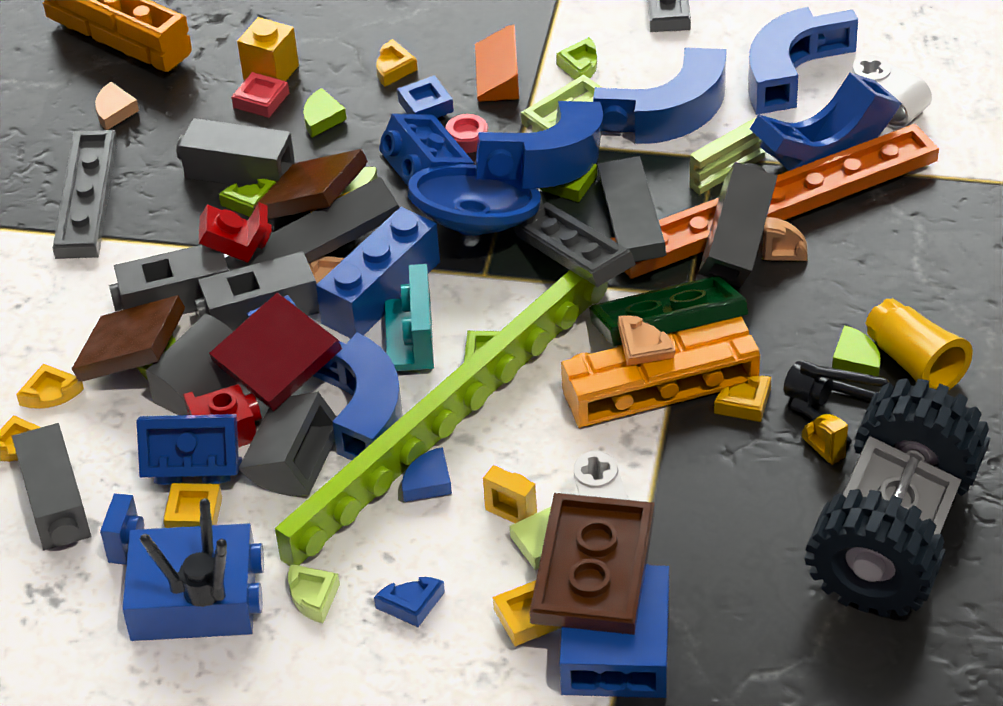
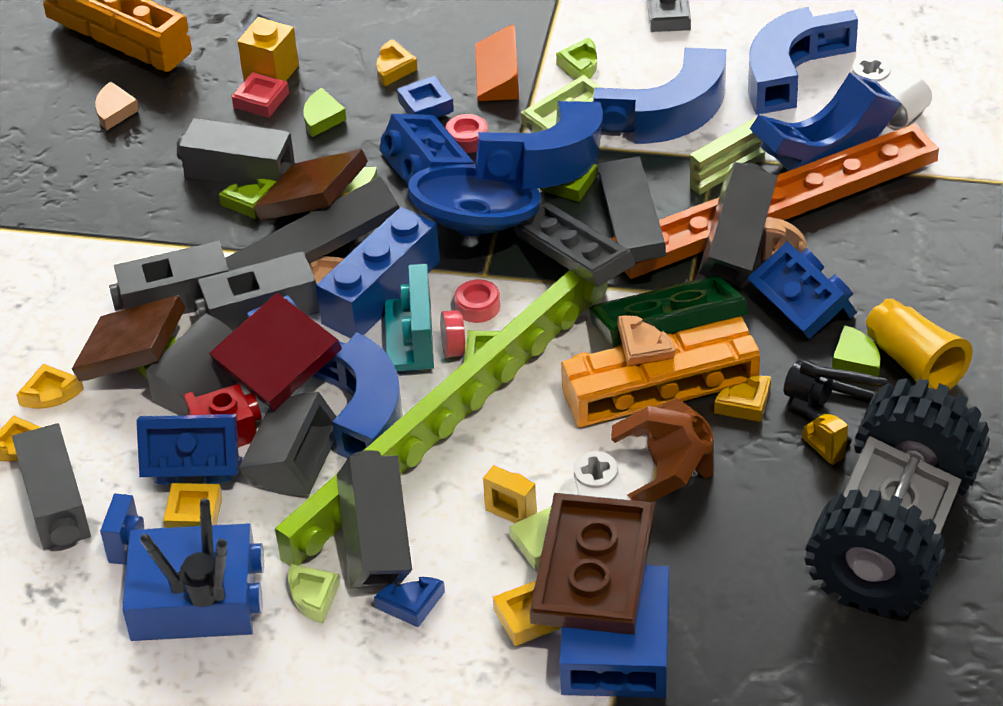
(85, 194): tile -> none
(233, 235): red bracket -> none
(373, 520): none -> dark grey brick
(427, 477): blue tile -> none
(452, 333): none -> coral tile
(477, 300): none -> coral tile
(677, 444): none -> dark orange piece
(800, 289): none -> blue bracket

